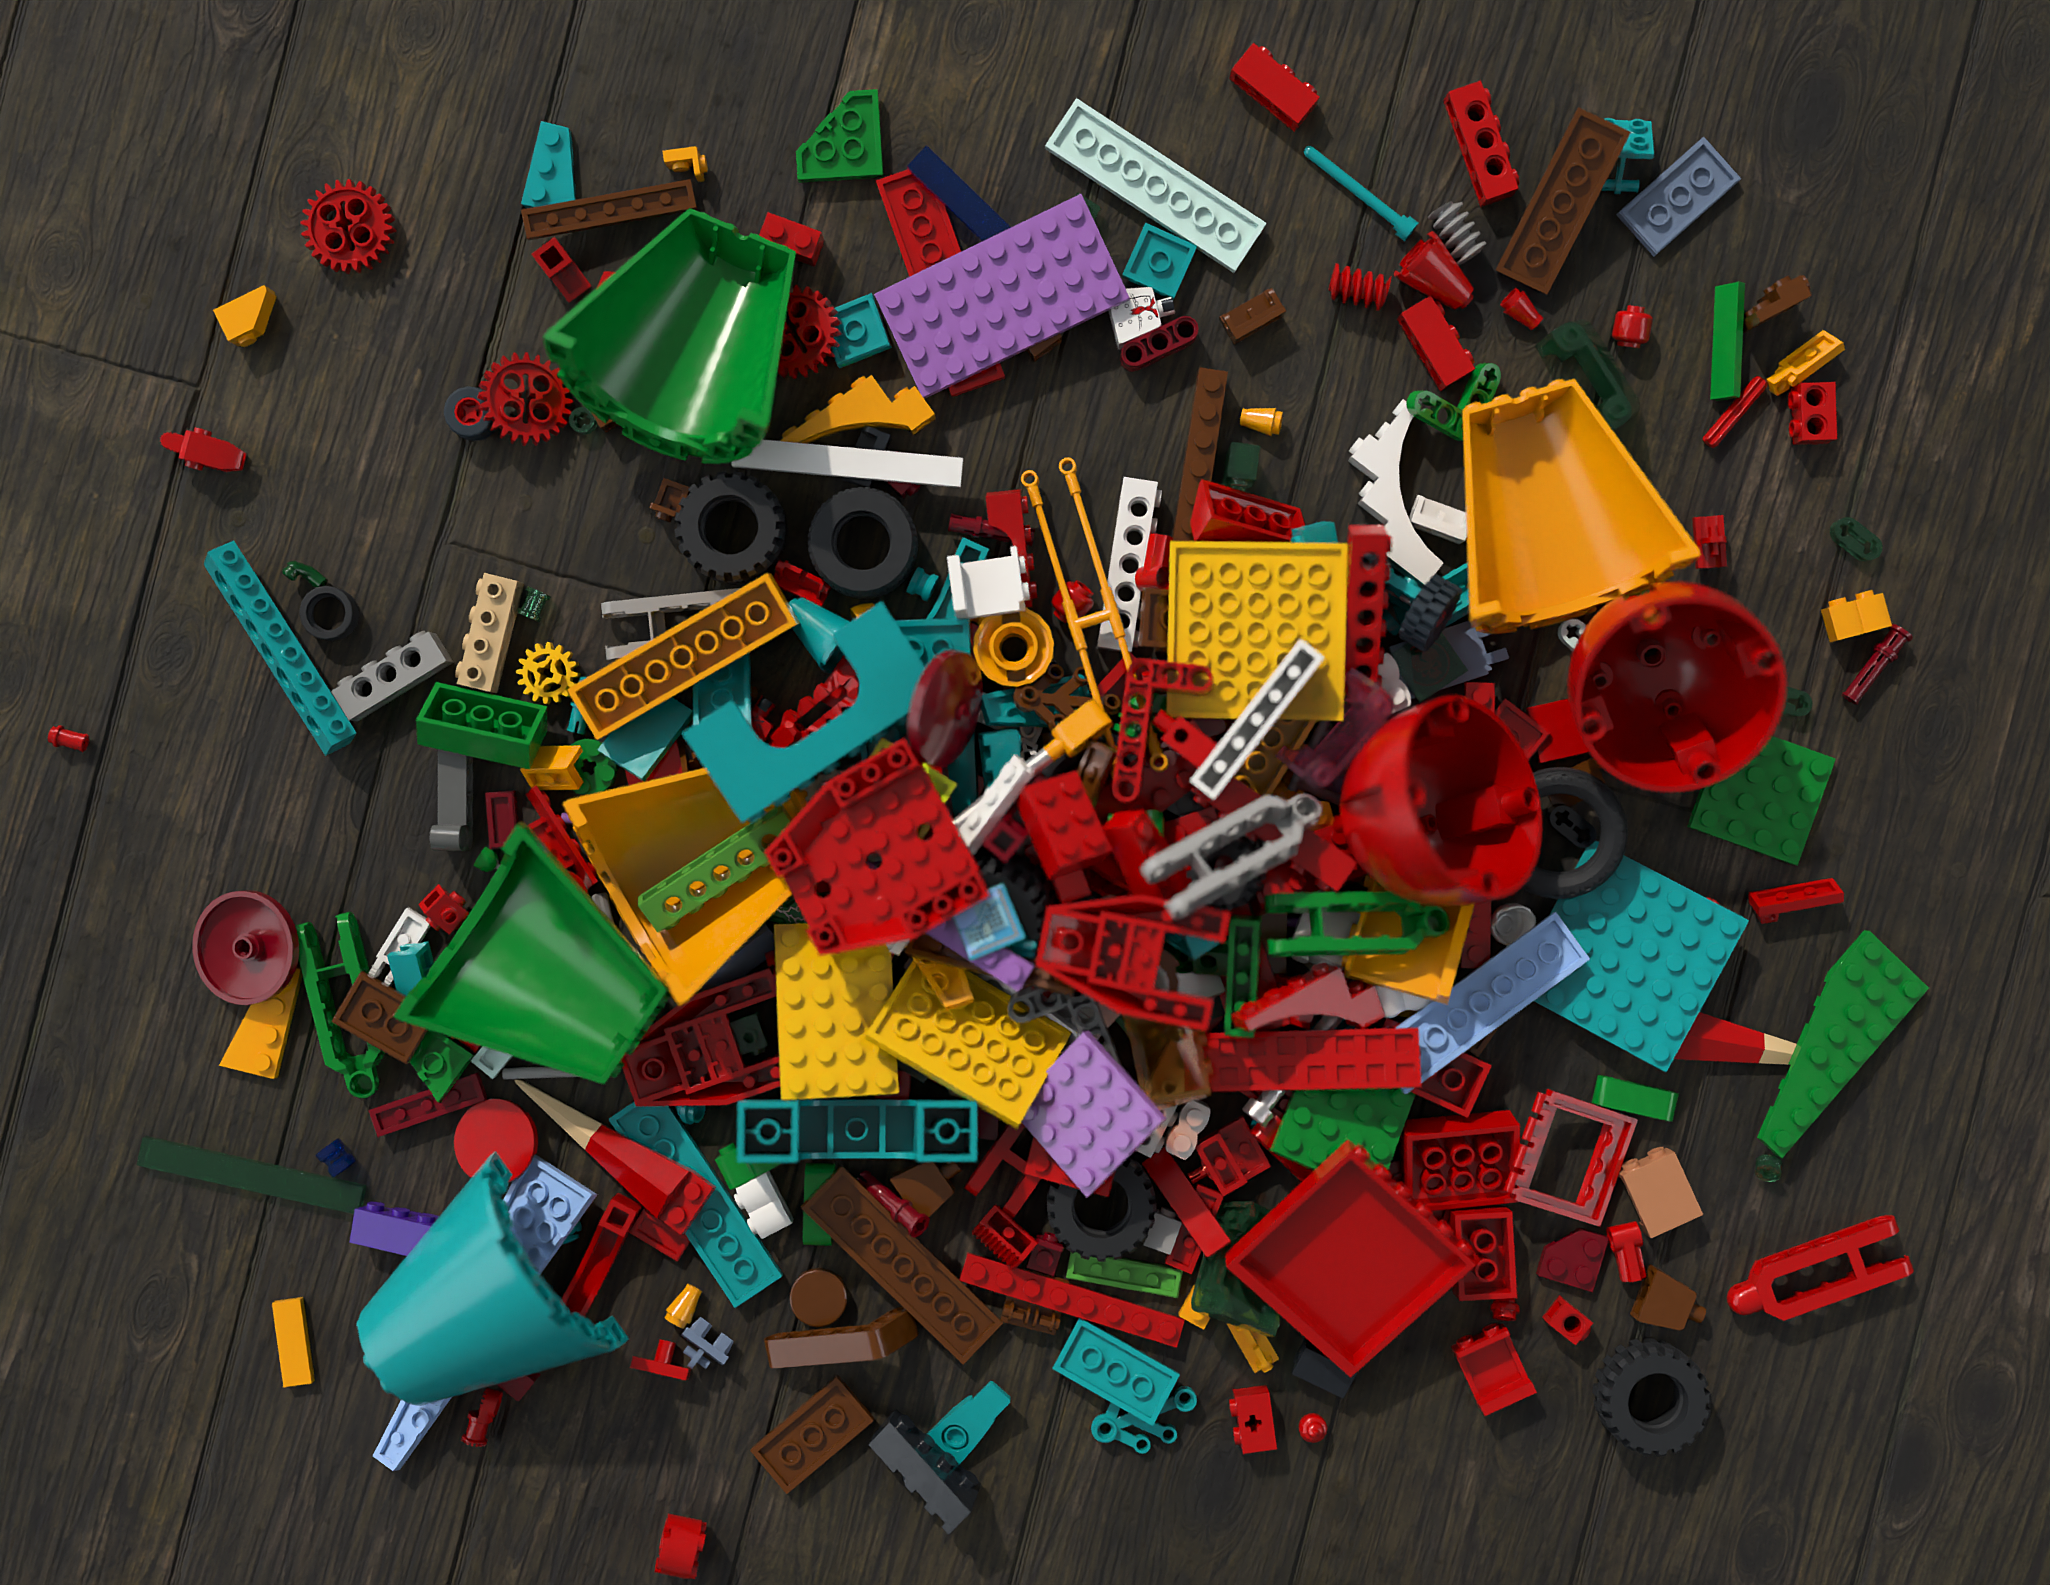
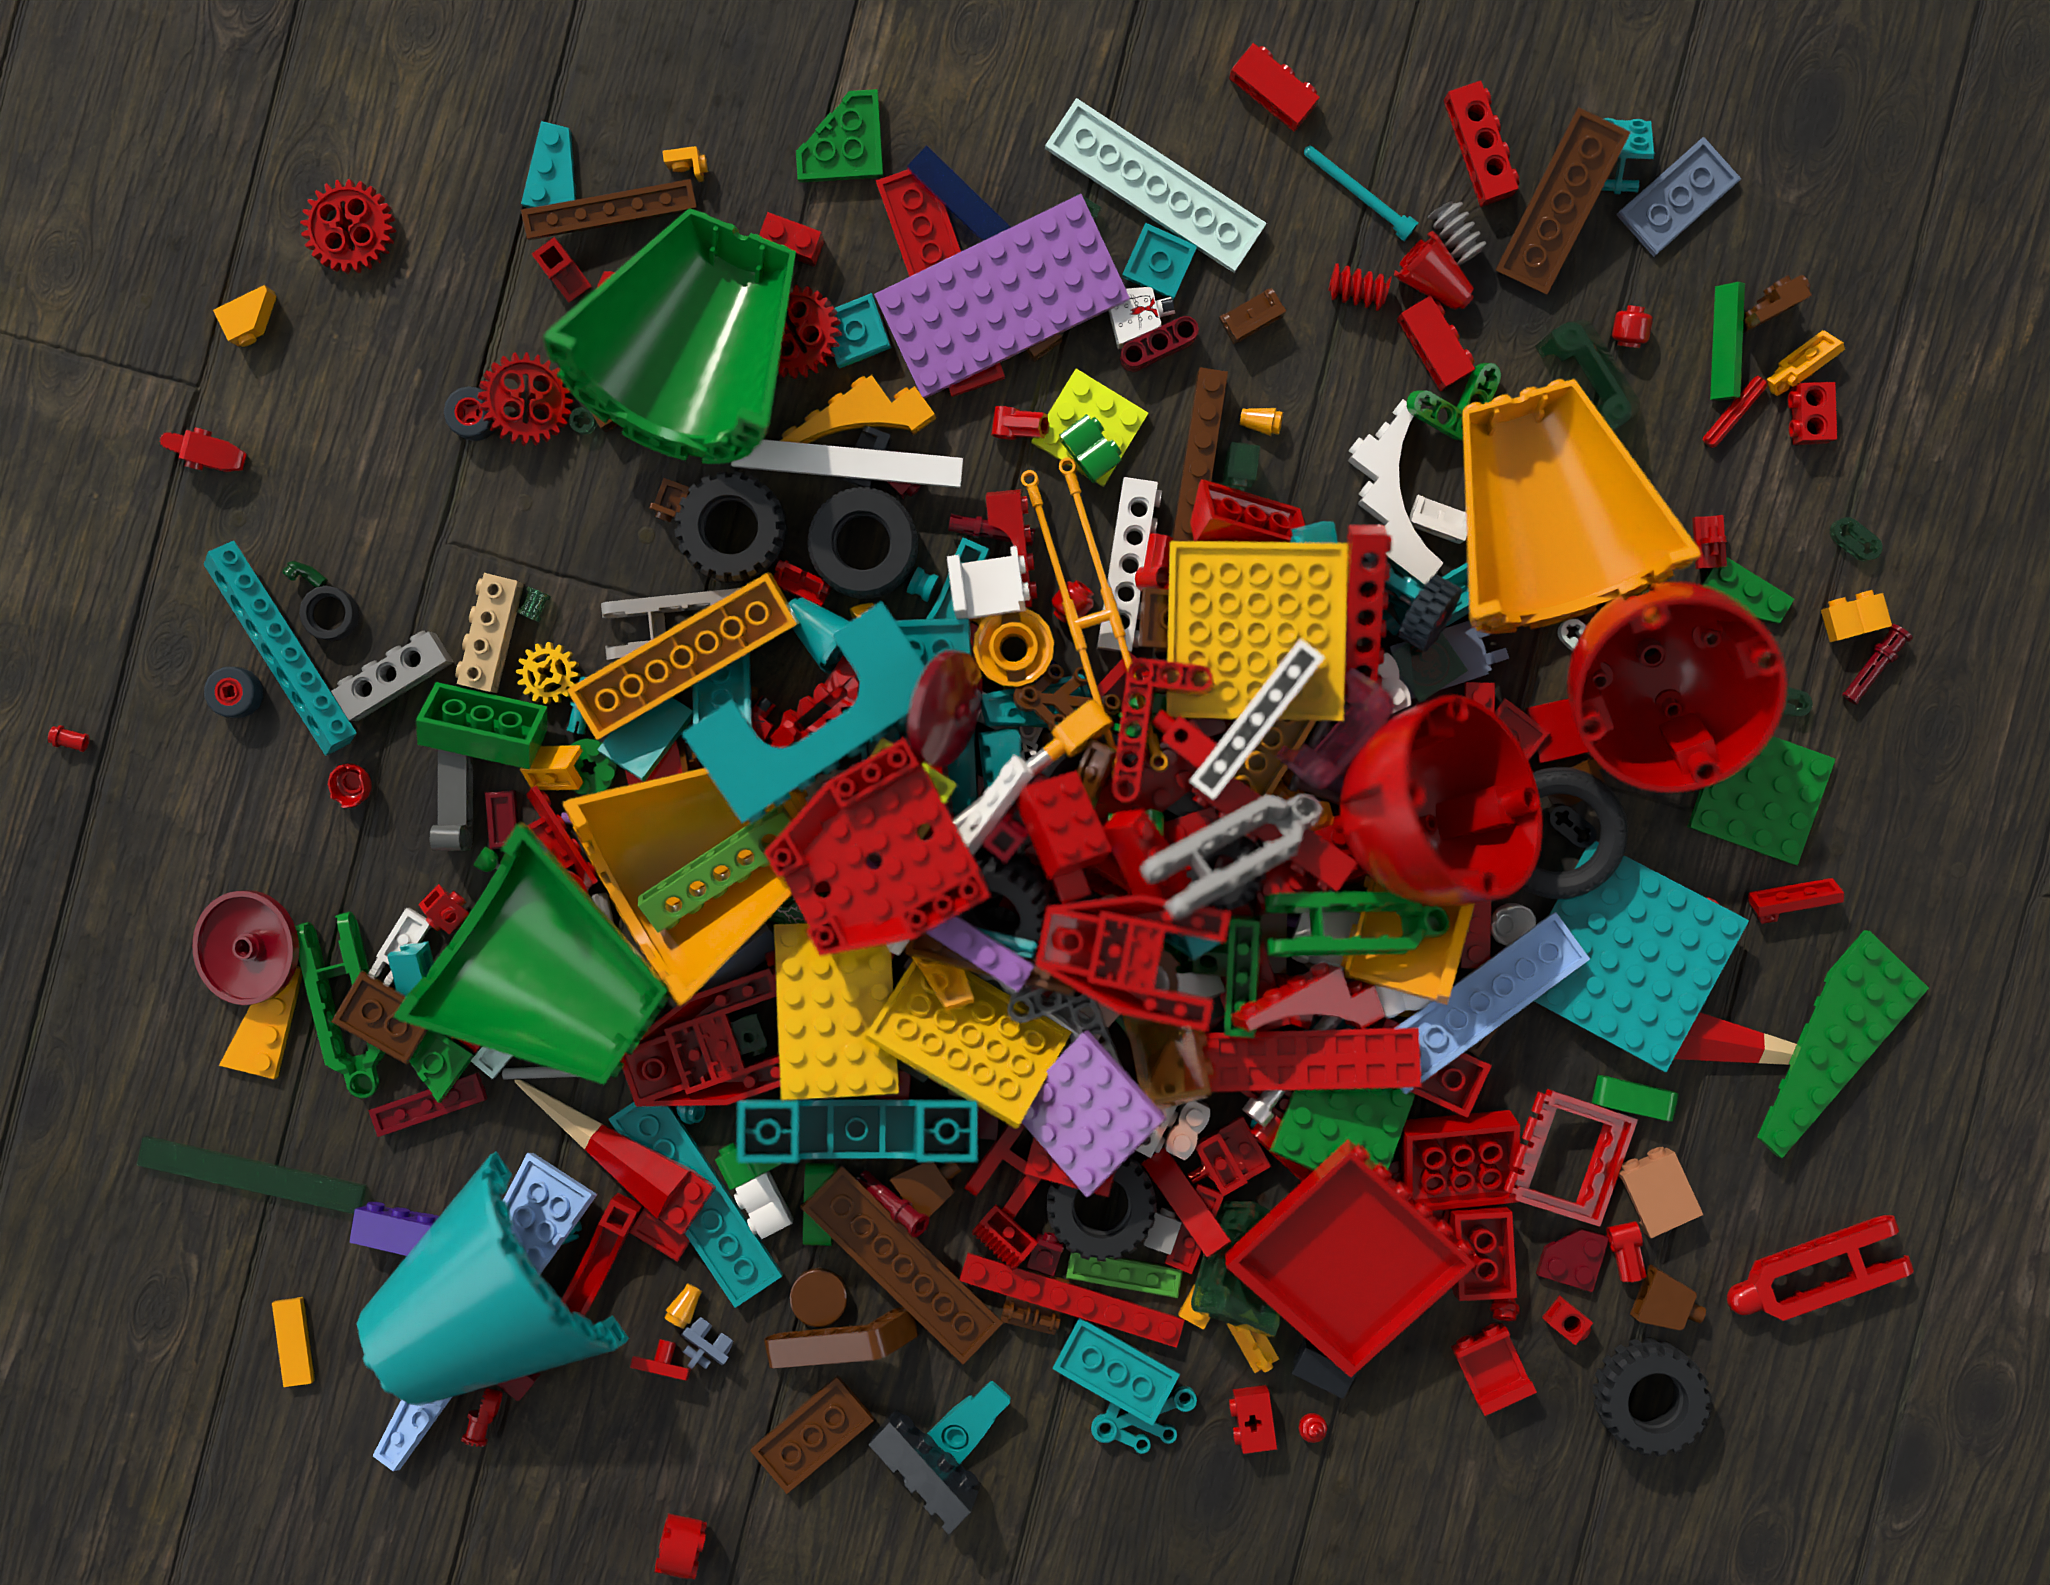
(244, 696): none -> black wheel
(332, 1152): clear blue wheel -> none
(349, 785): none -> red hair
(496, 1127): red tile -> none
(989, 924): piece -> none
(1013, 423): none -> red piece
(1087, 396): none -> neon yellow plate
(1090, 447): none -> green brick
(1520, 308): red cone -> none
(1751, 591): none -> green wing
(1763, 1164): clear green bush -> none

